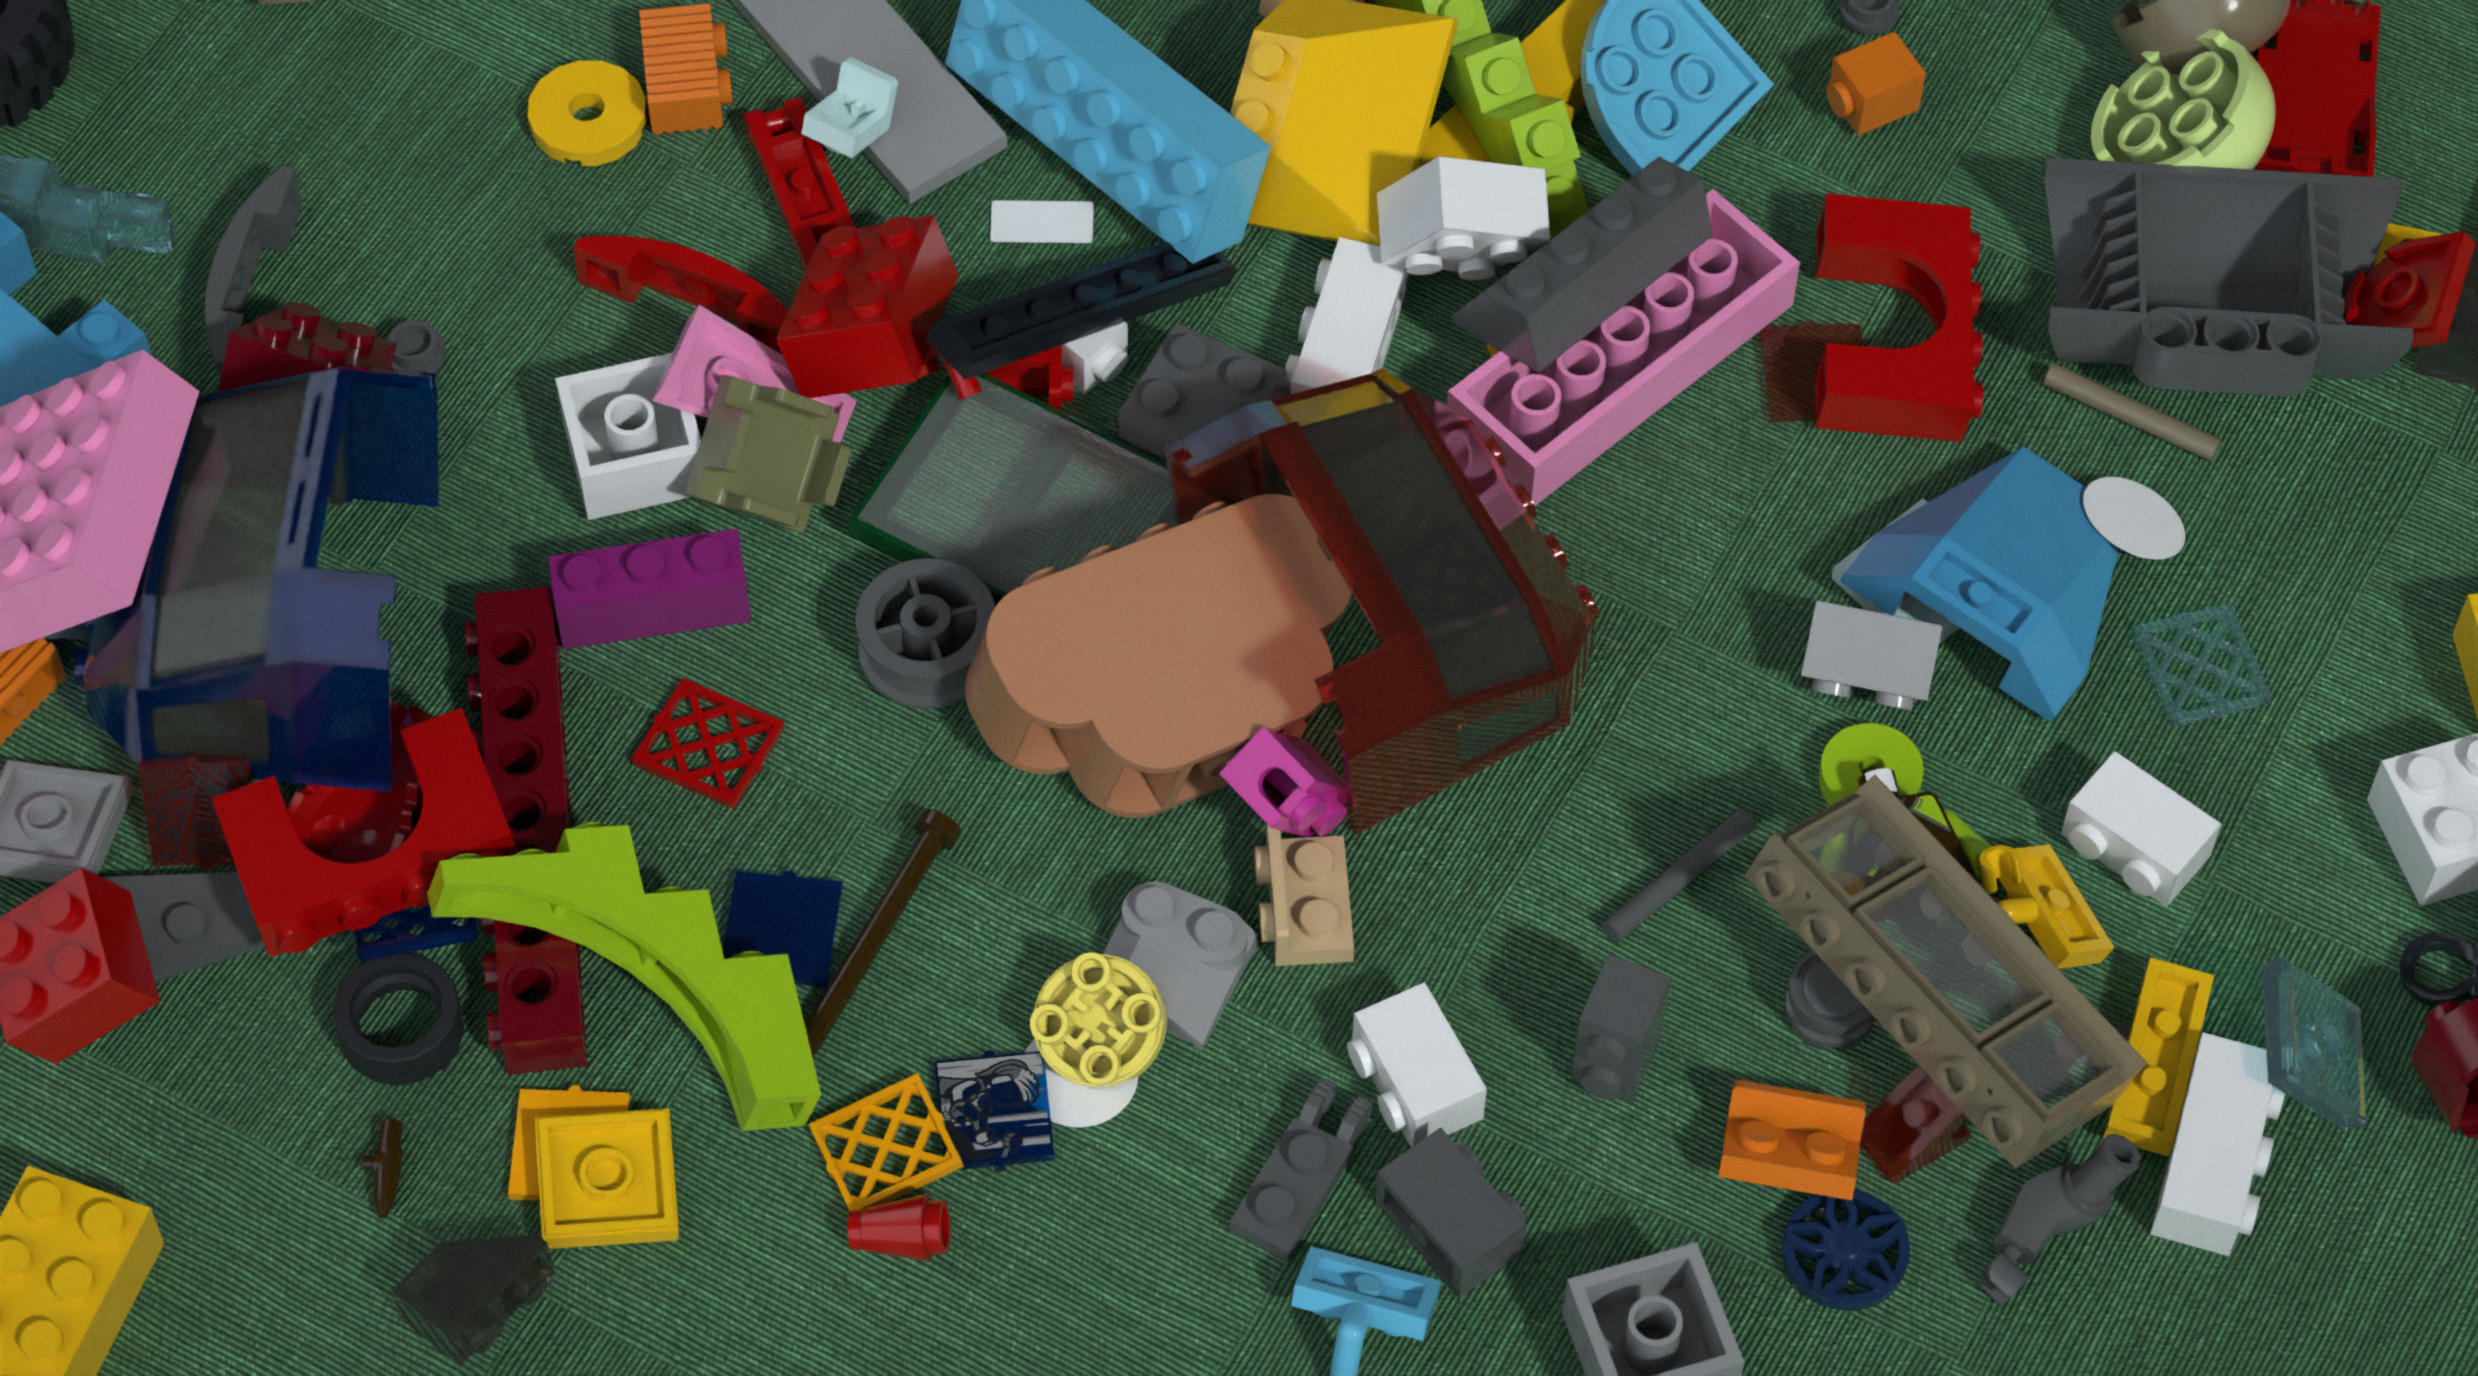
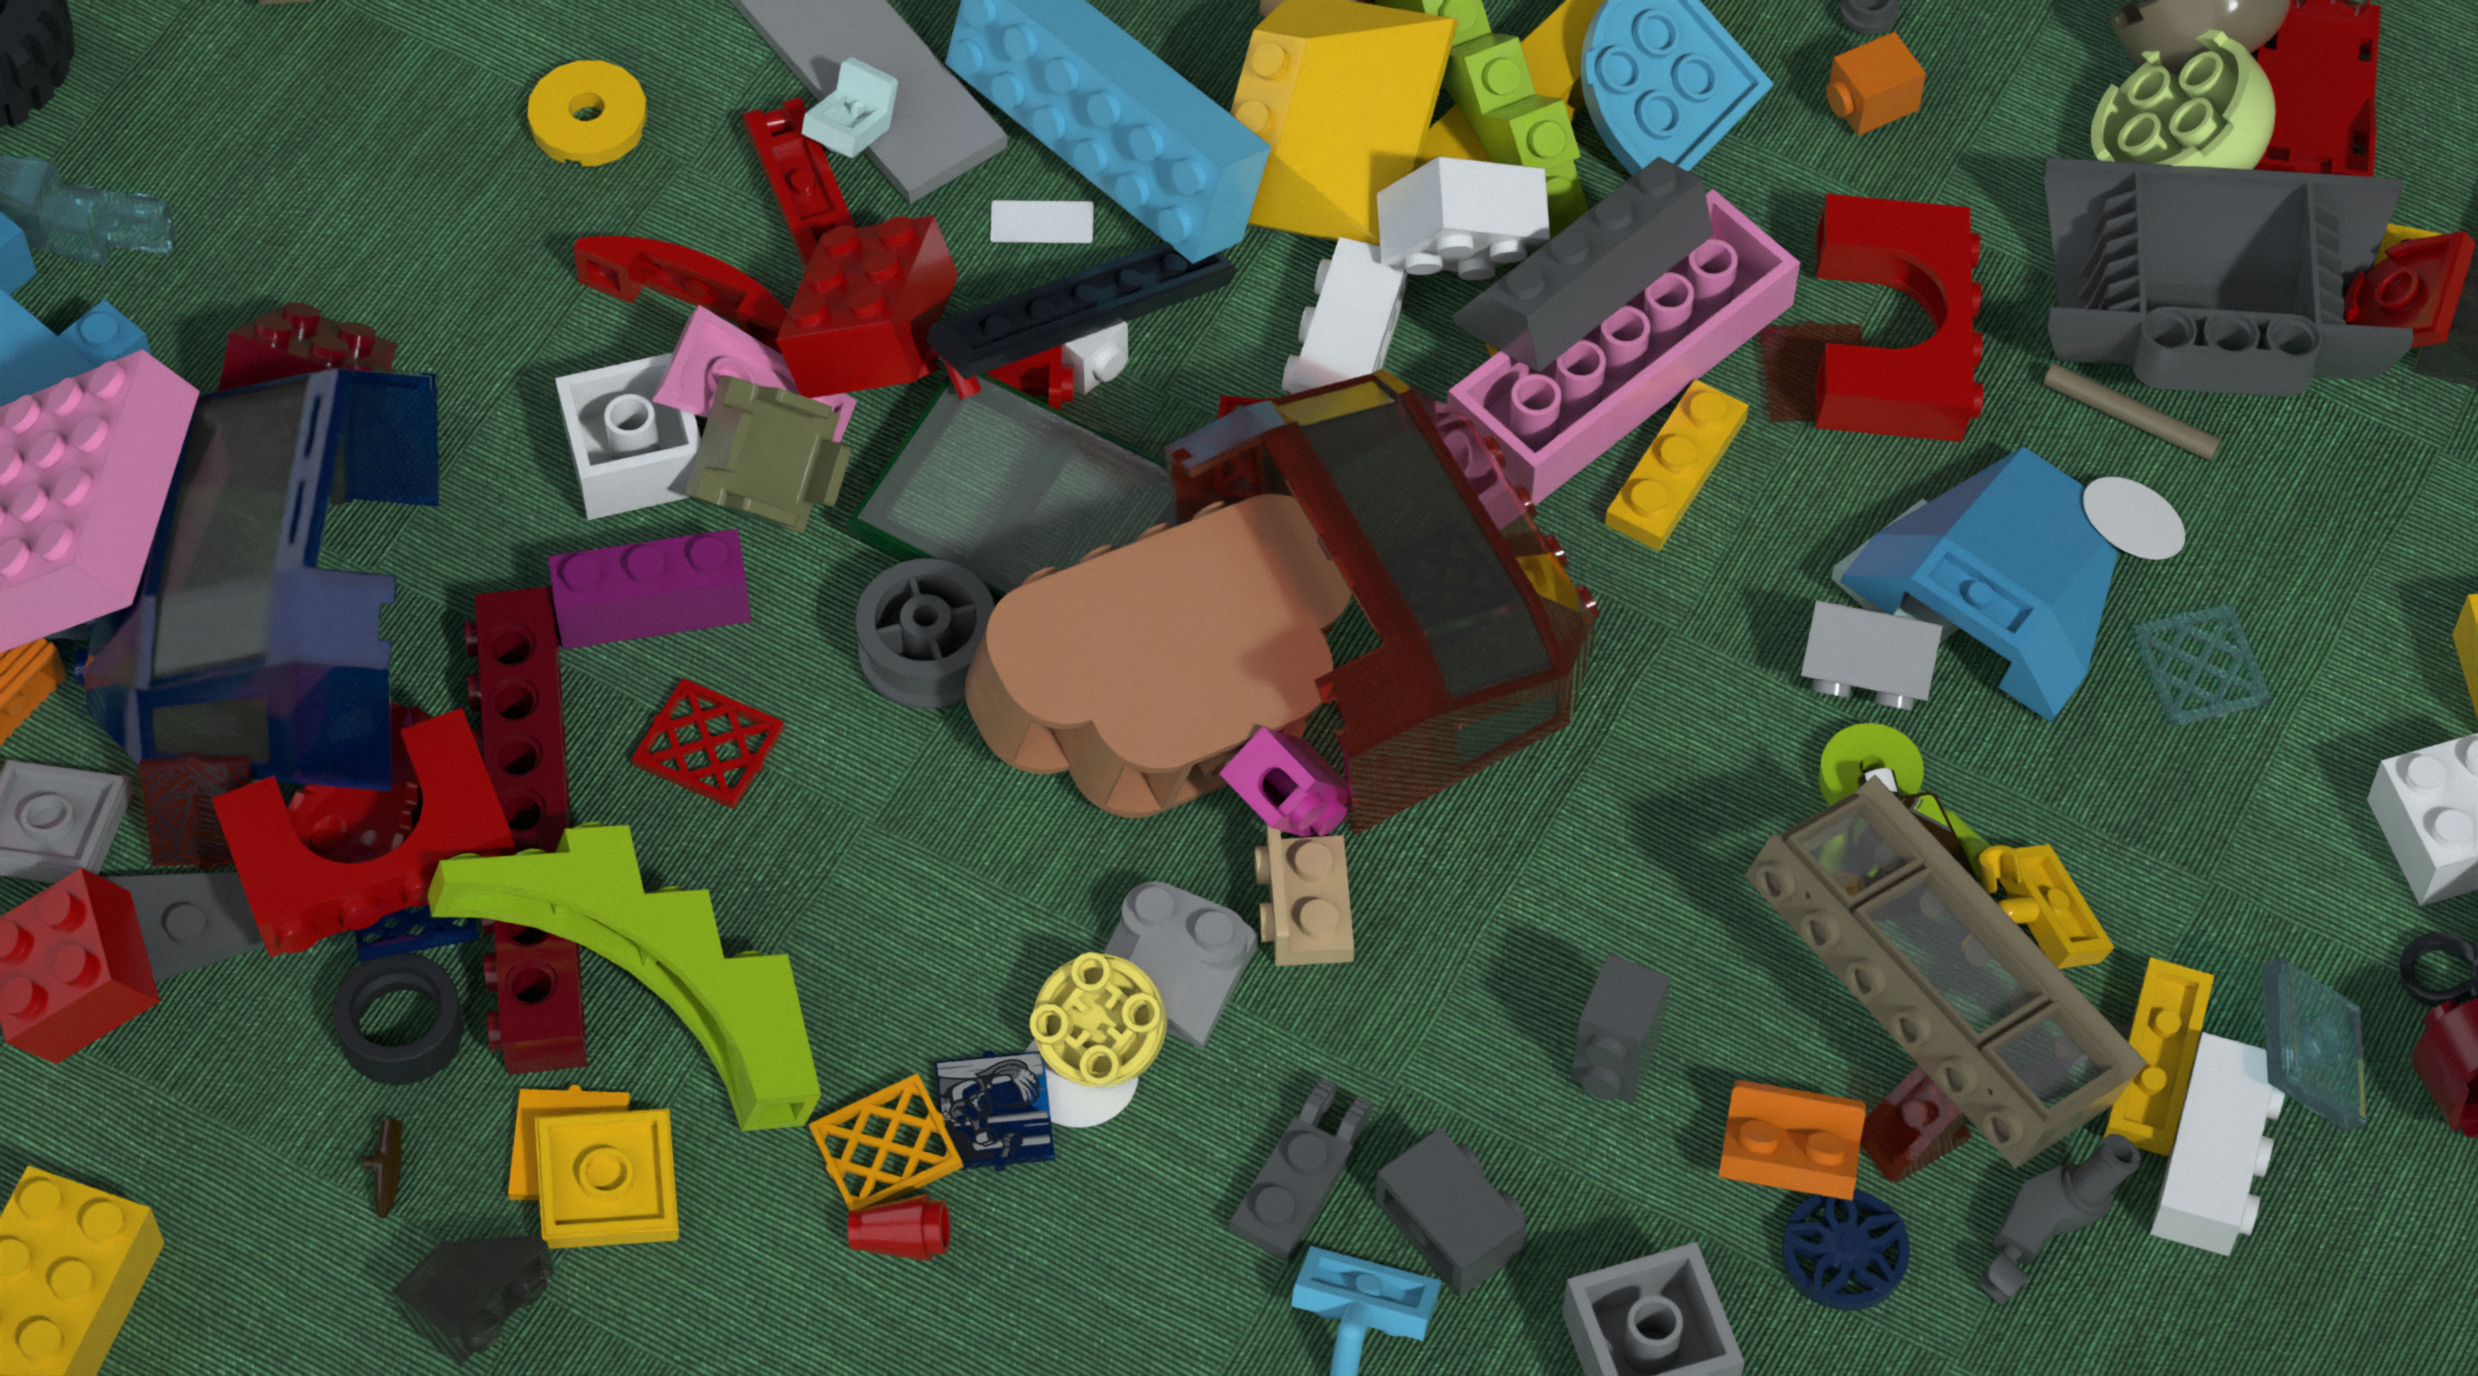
(261, 222): dark grey slope -> none
(417, 346): dark grey plate -> none
(682, 68): orange brick -> none
(786, 918): clear blue piece -> none
(935, 833): dark brown bar -> none
(1191, 386): dark grey brick -> none
(1416, 1065): white brick -> none
(1676, 465): none -> yellow plate
(1678, 875): dark grey bar -> none
(1823, 1007): dark grey wheel -> none
(2140, 829): white brick -> none

